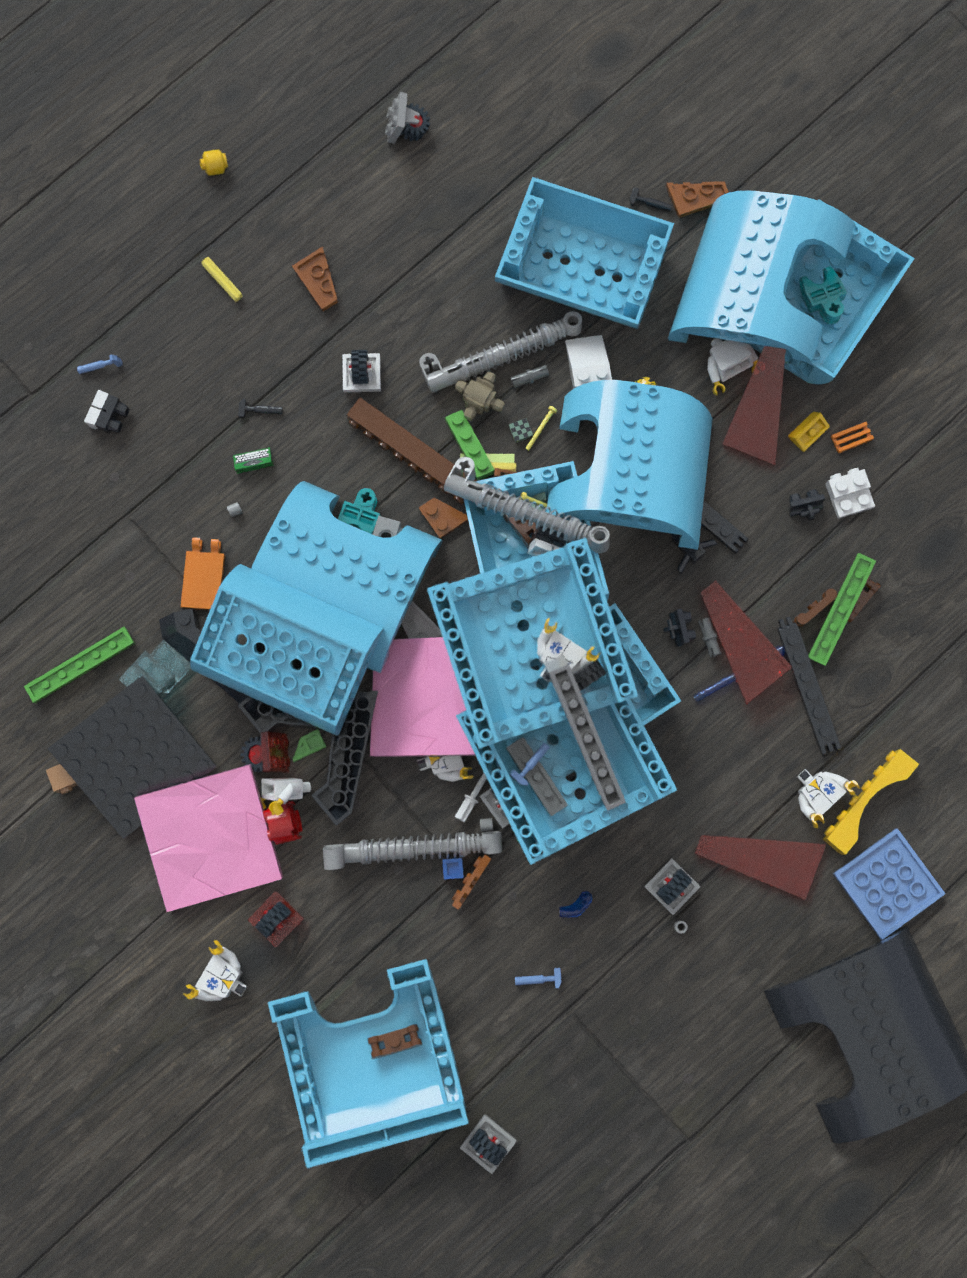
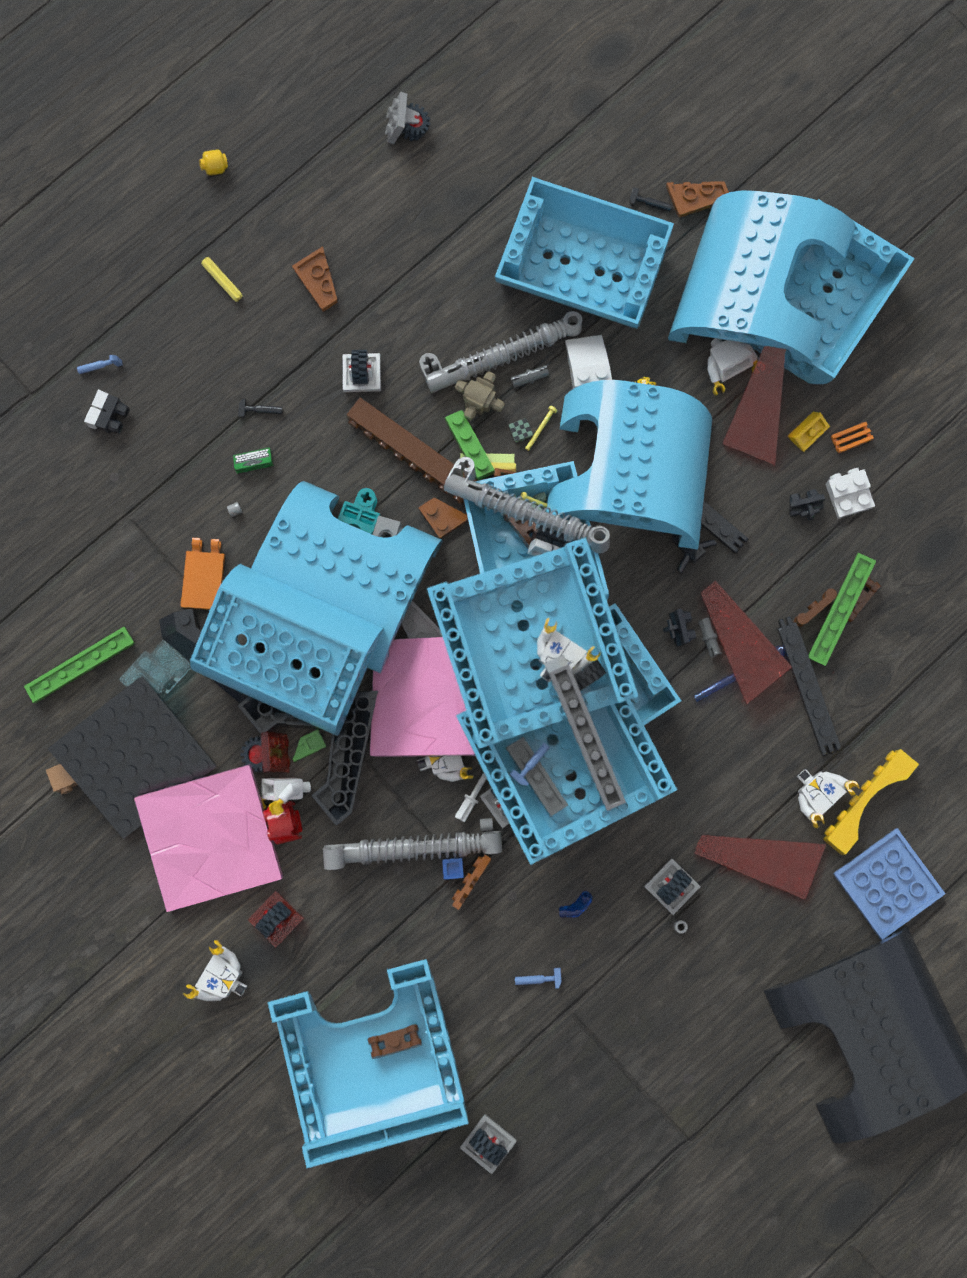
(824, 296): teal piece -> none

